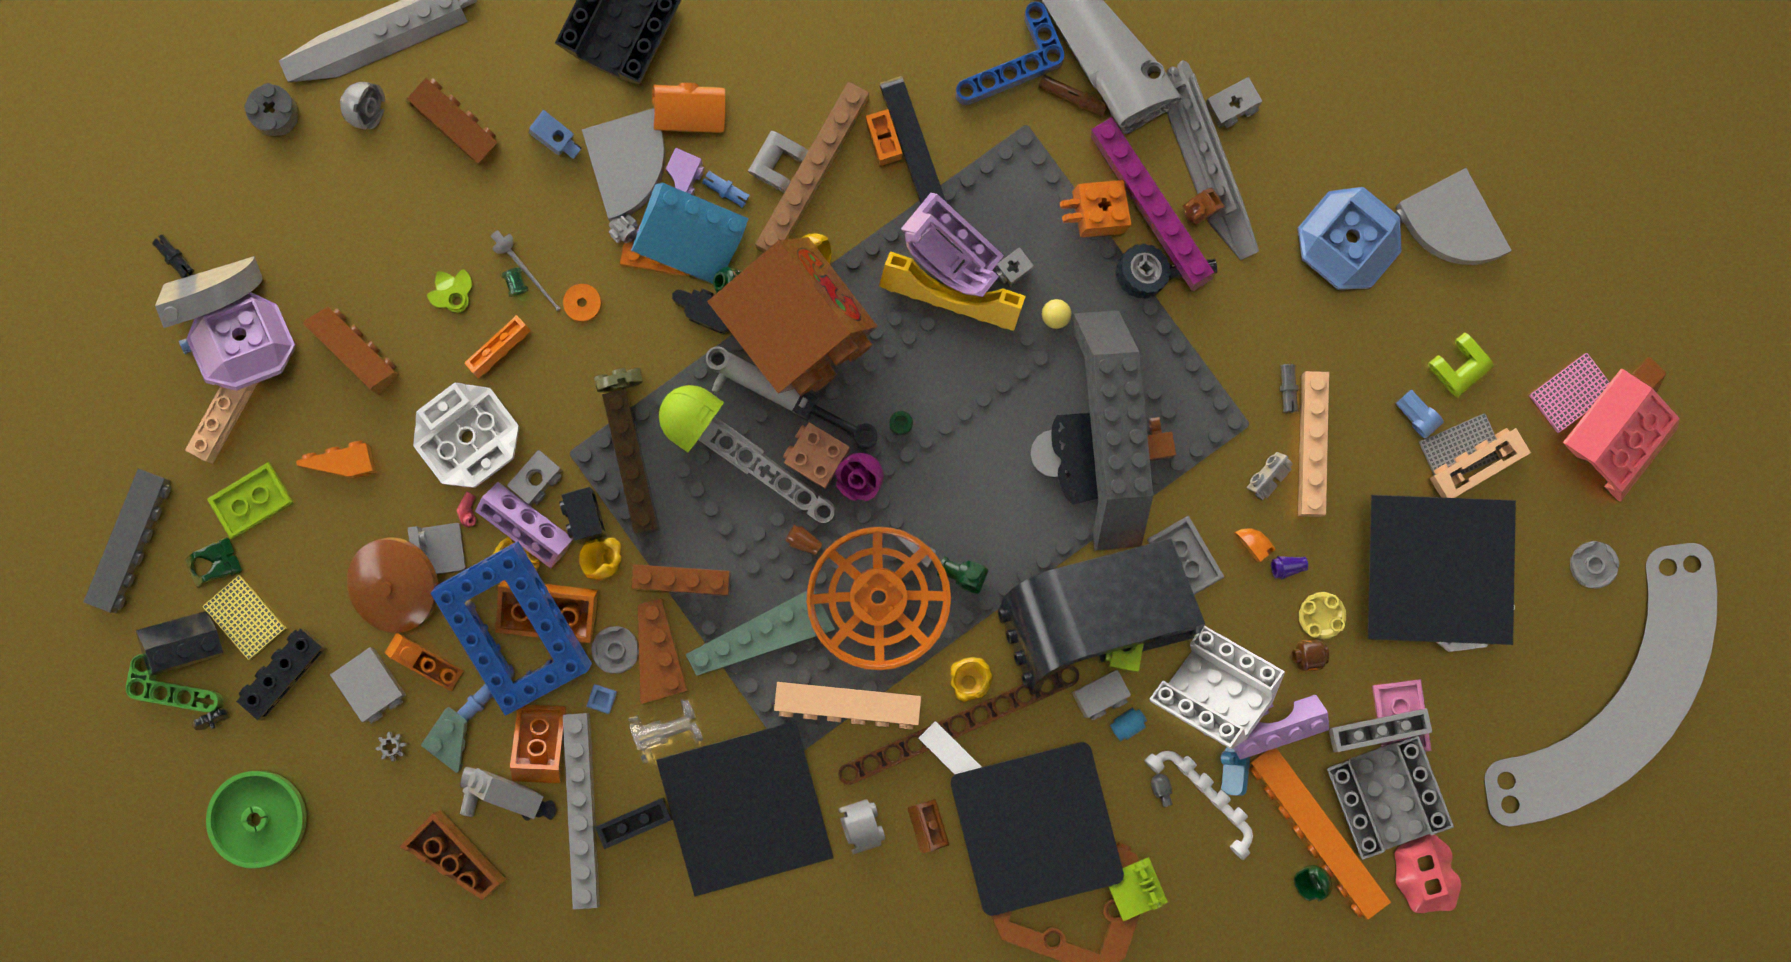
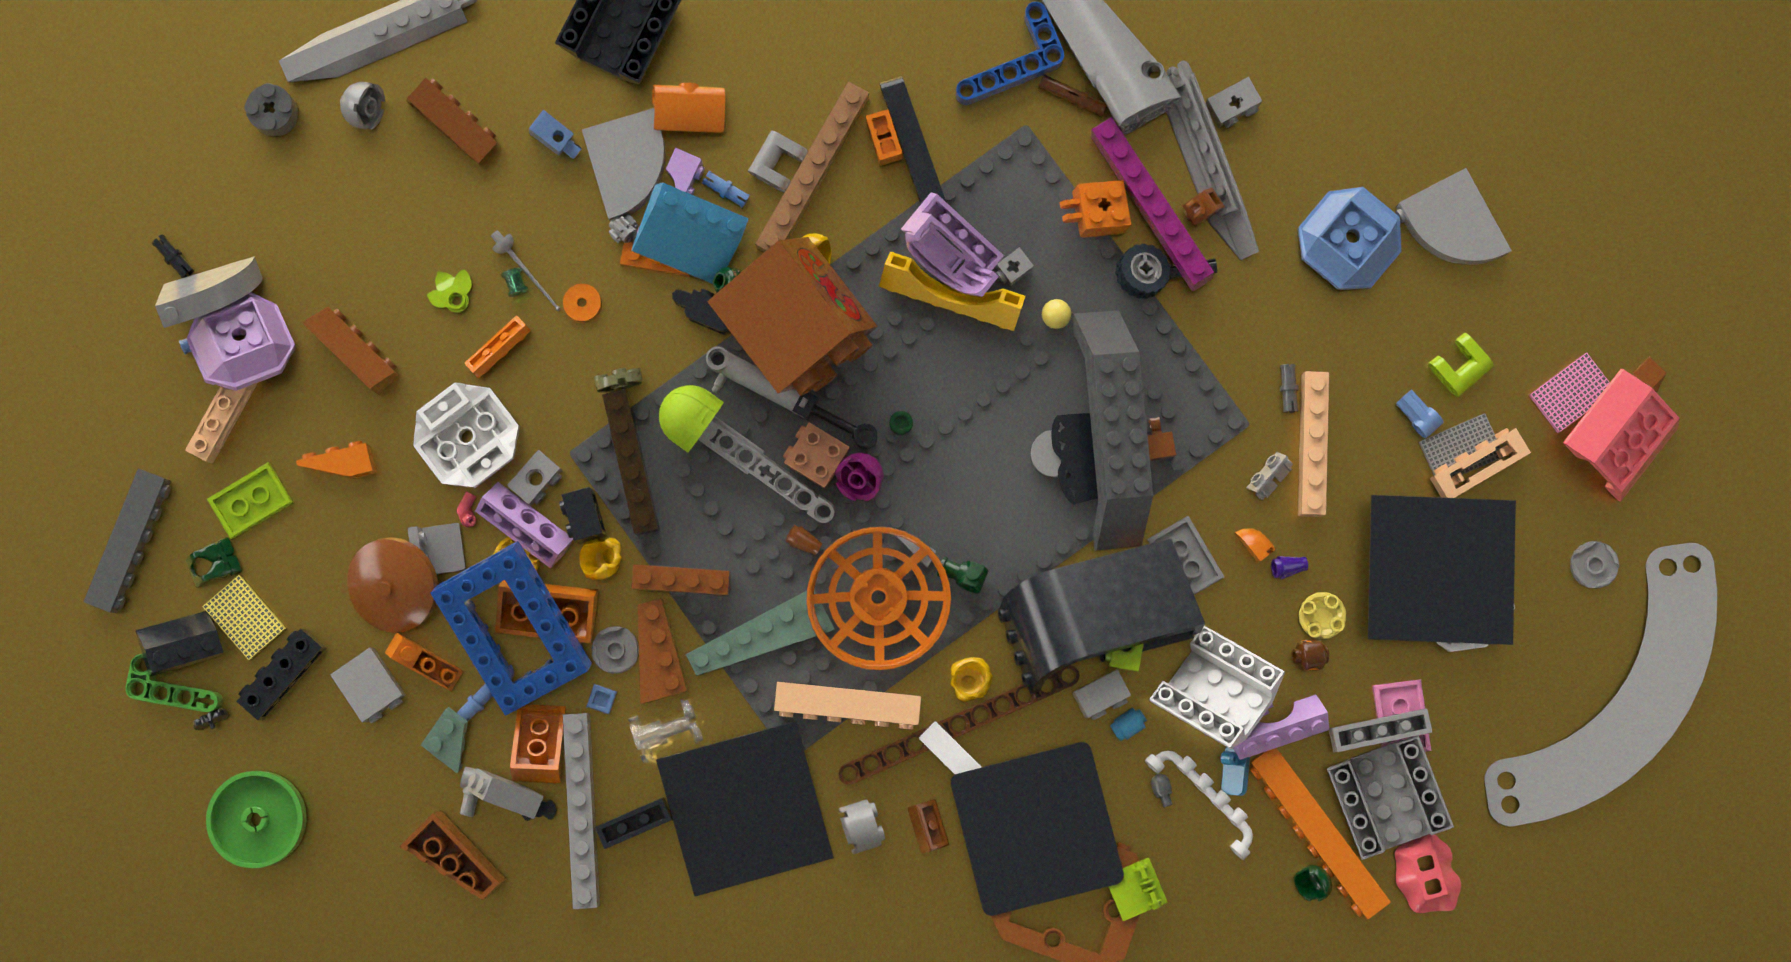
(396, 751): light grey gear -> none

